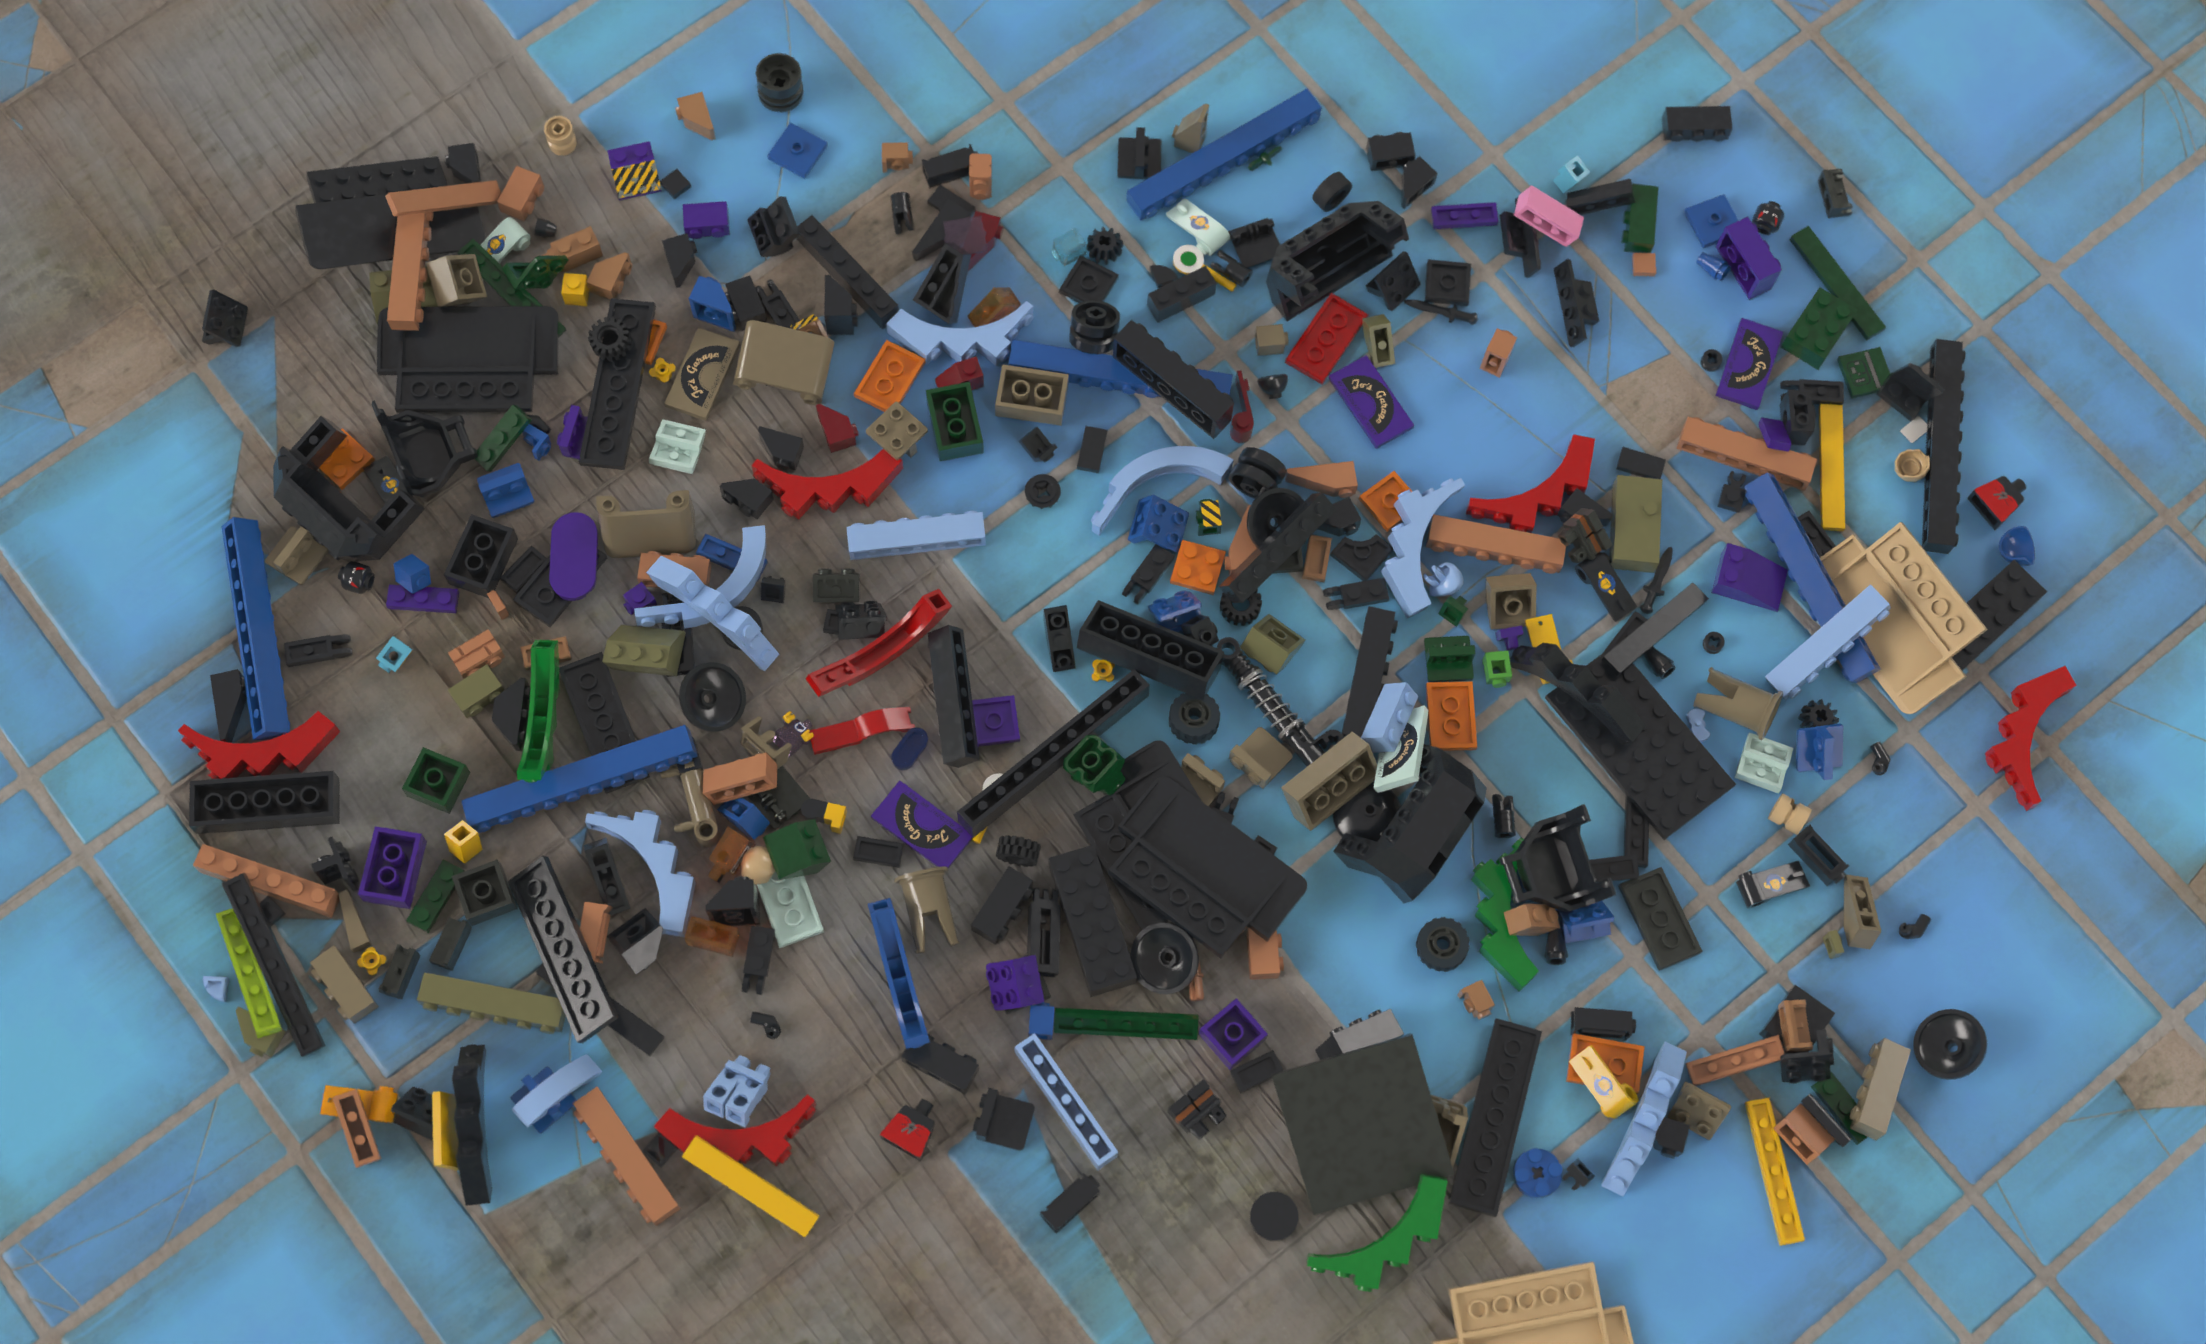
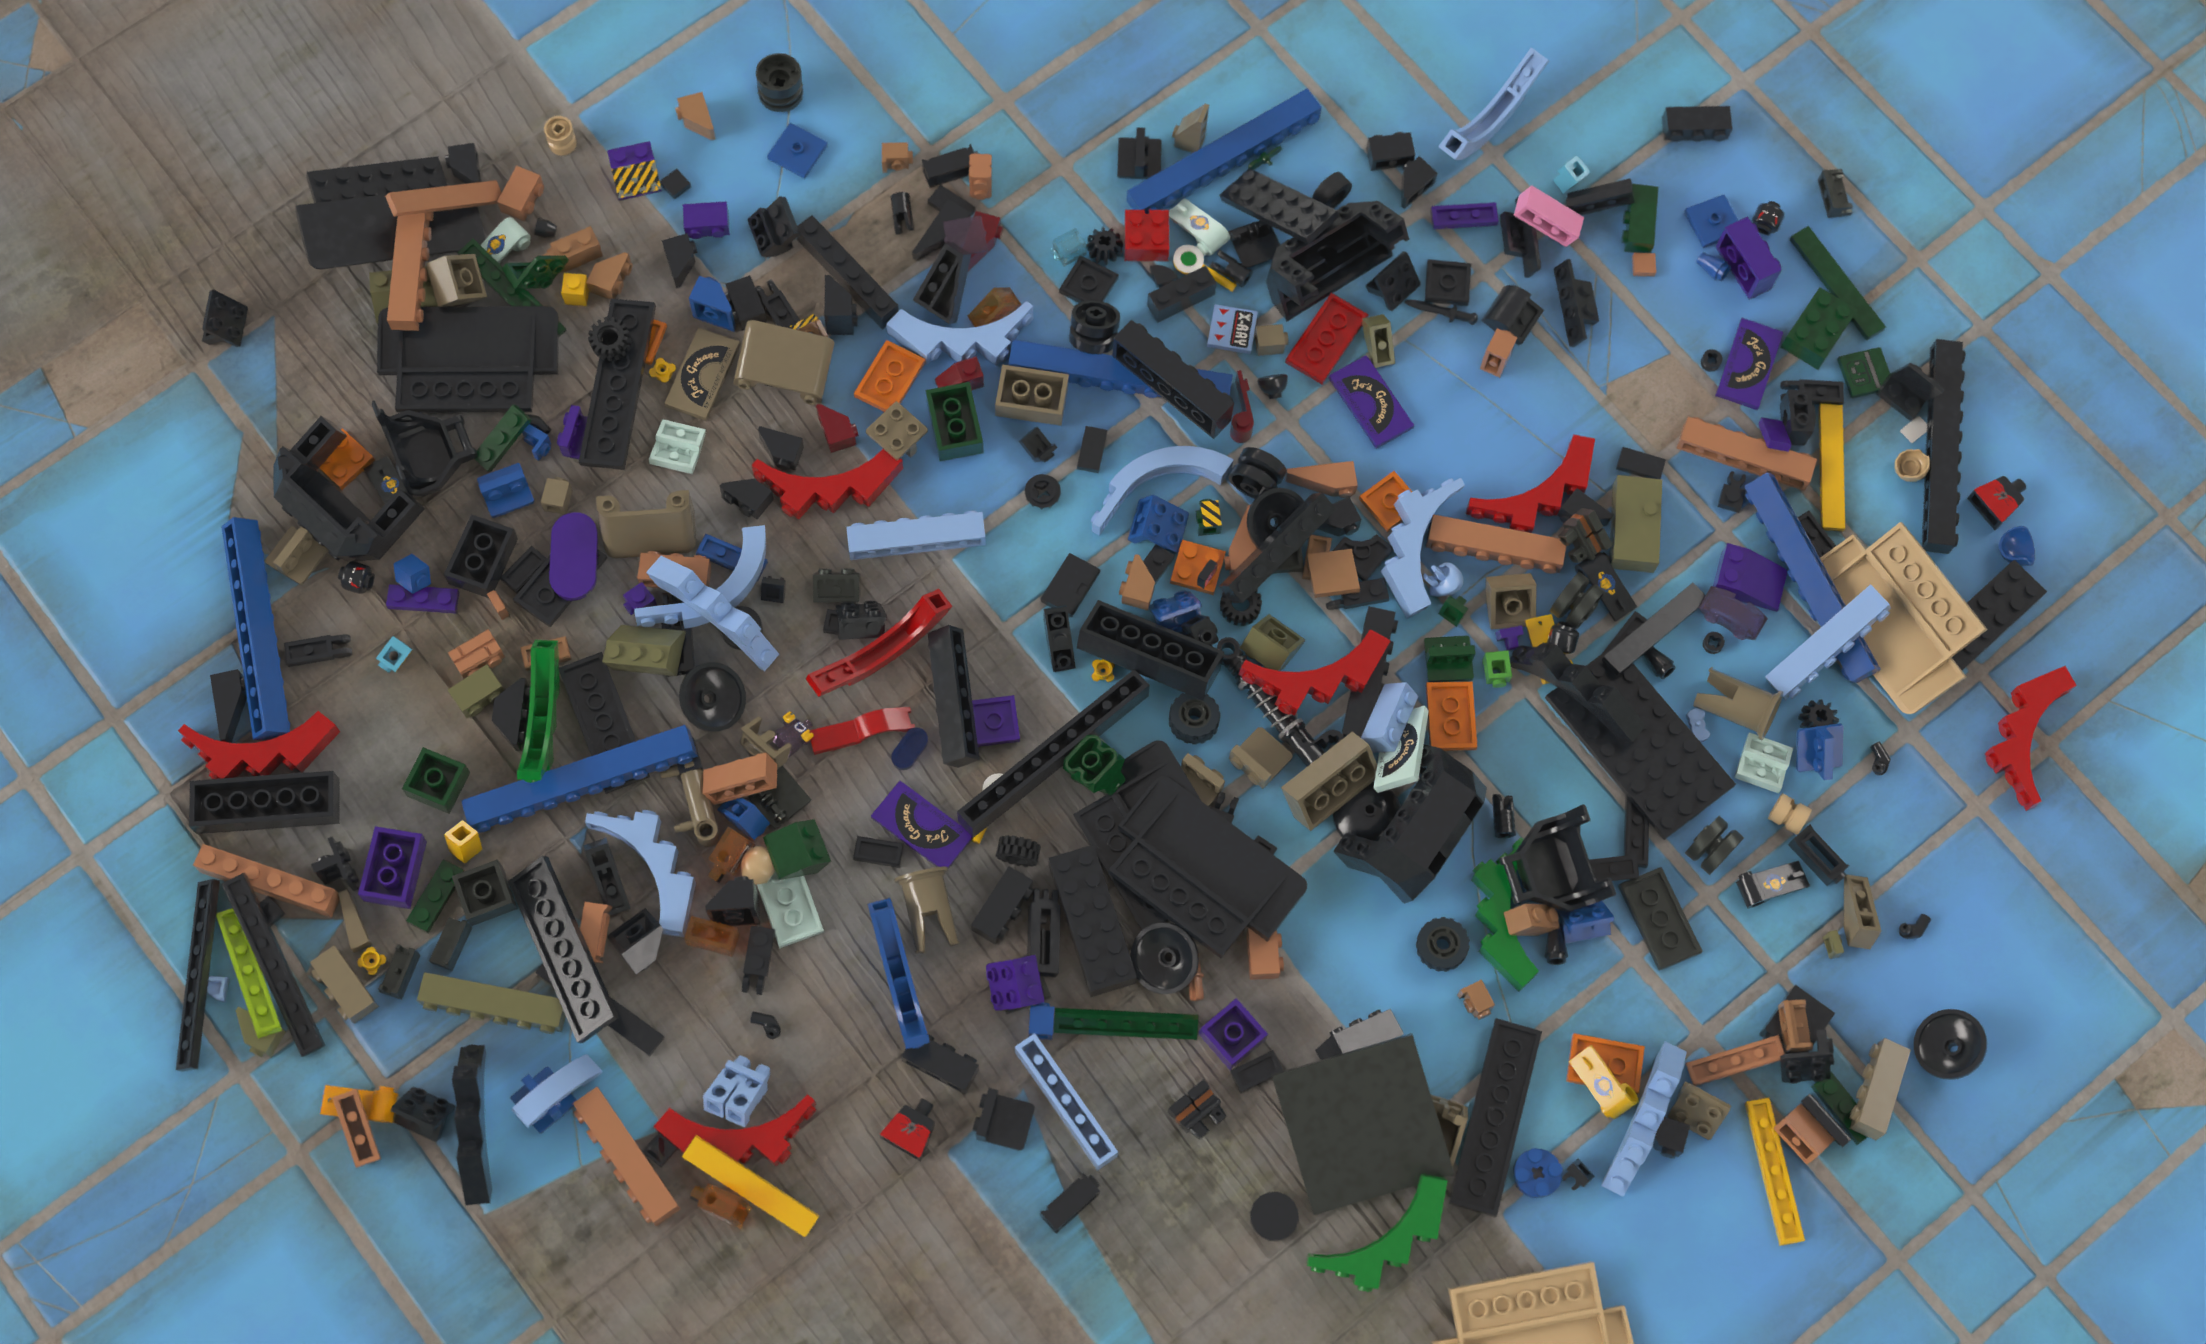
(197, 975): none -> black tile
(444, 1130): yellow tile -> none
(556, 495): none -> dark tan brick
(721, 1204): none -> clear orange torso
(825, 813): leg -> none
(1070, 584): none -> black piece
(1139, 585): none -> medium nougat slope
(1146, 235): none -> red piece
(1207, 573): none -> black tile
(1232, 329): none -> light blue tile
(1279, 206): none -> black plate
(1320, 683): none -> red arch
(1333, 573): none -> medium nougat tile
(1483, 127): none -> light blue arch
(1513, 312): none -> black brick
(1564, 636): none -> black head
(1574, 599): none -> pearl dark grey wheel
(1602, 1023): black window -> none
(1654, 588): black sword -> none
(1712, 843): none -> pearl dark grey wheel
(1741, 619): none -> clear purple brick

